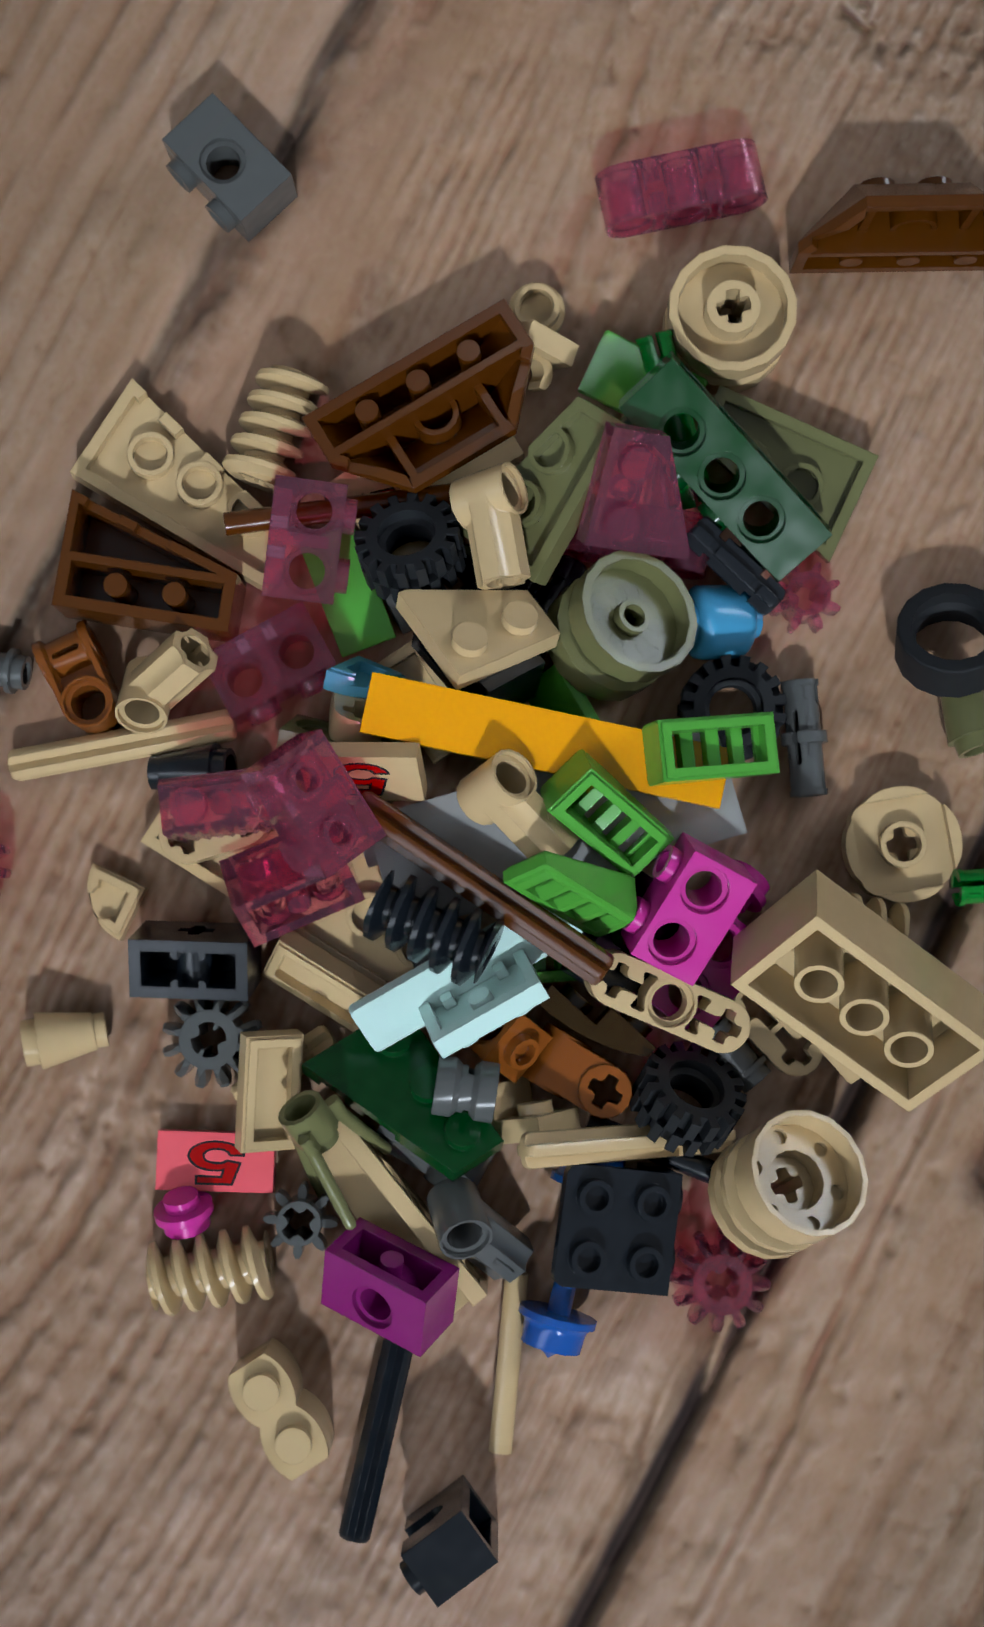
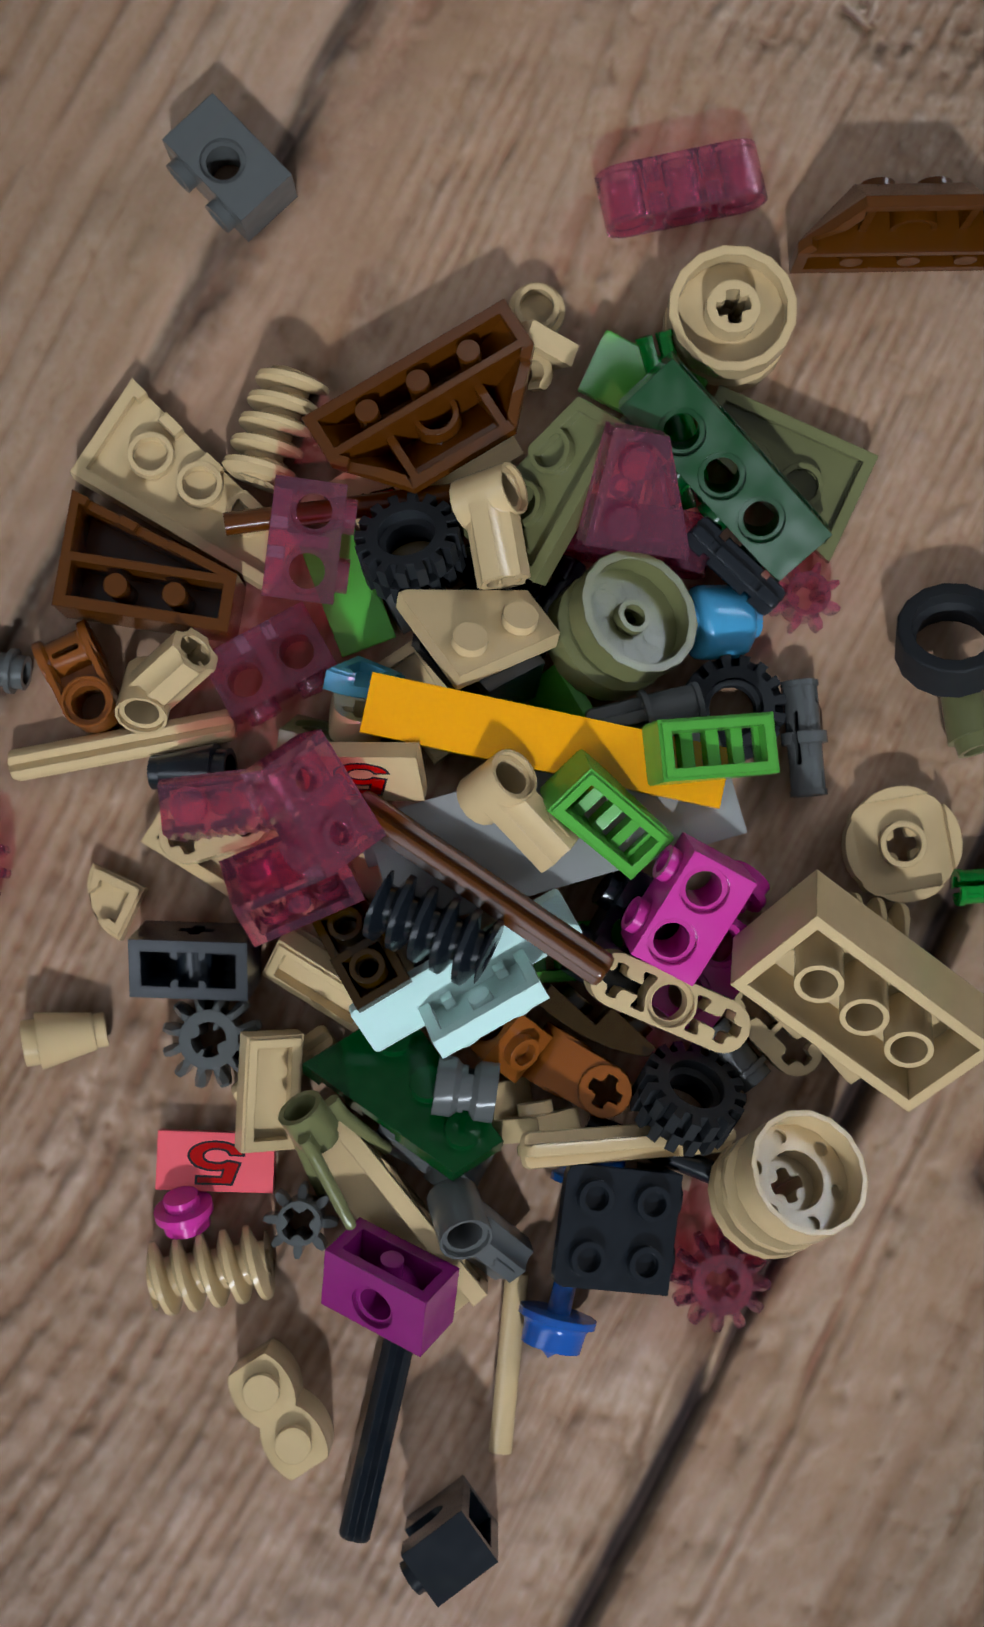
(362, 965): none -> dark brown slope
(576, 891): bright green slope -> none
(645, 708): none -> dark grey axle

